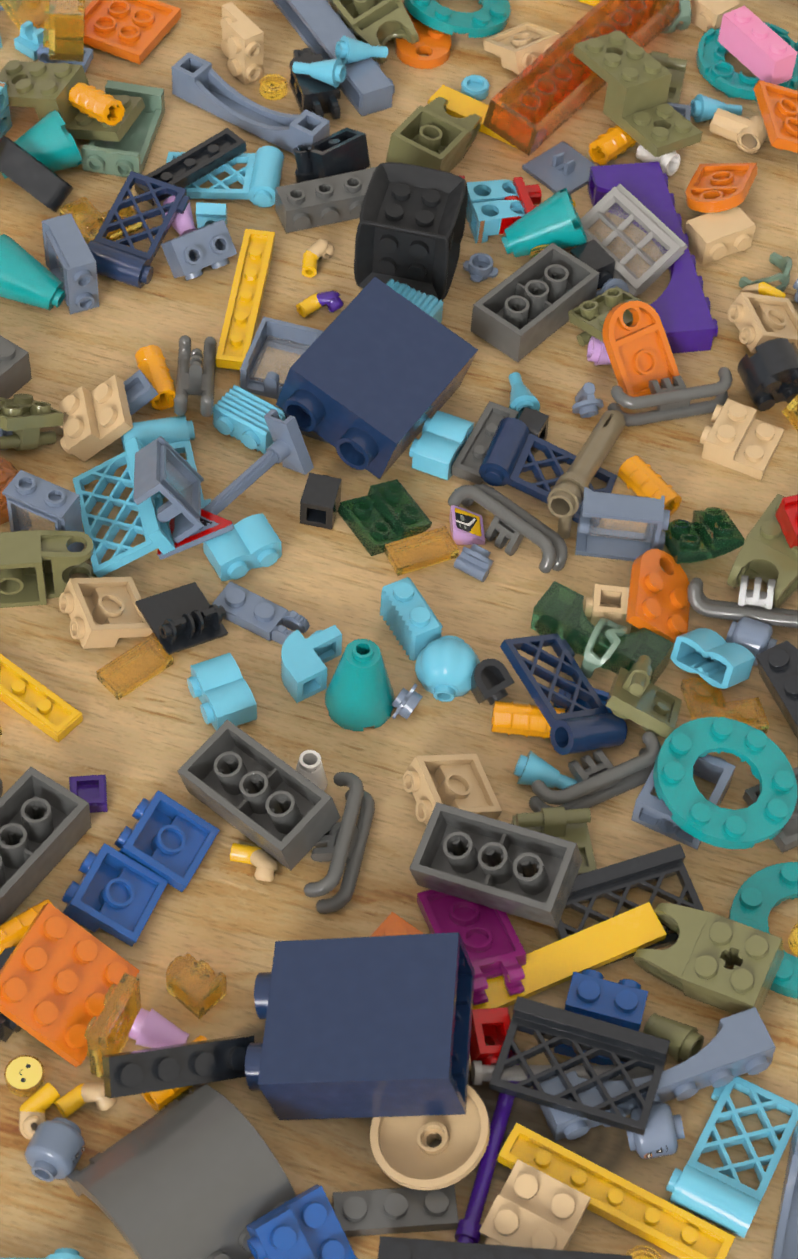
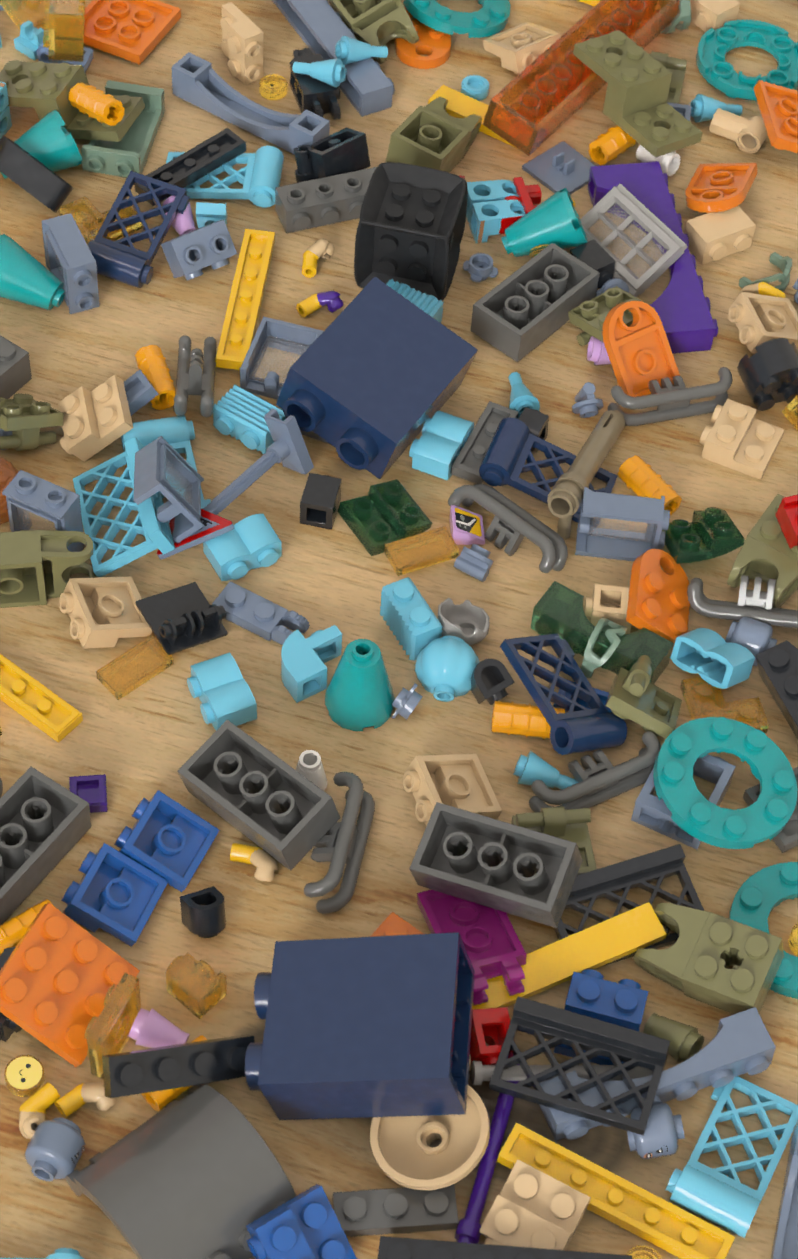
(204, 912): none -> black plate
(463, 621): none -> light grey hair
(757, 46): bright pink brick -> none

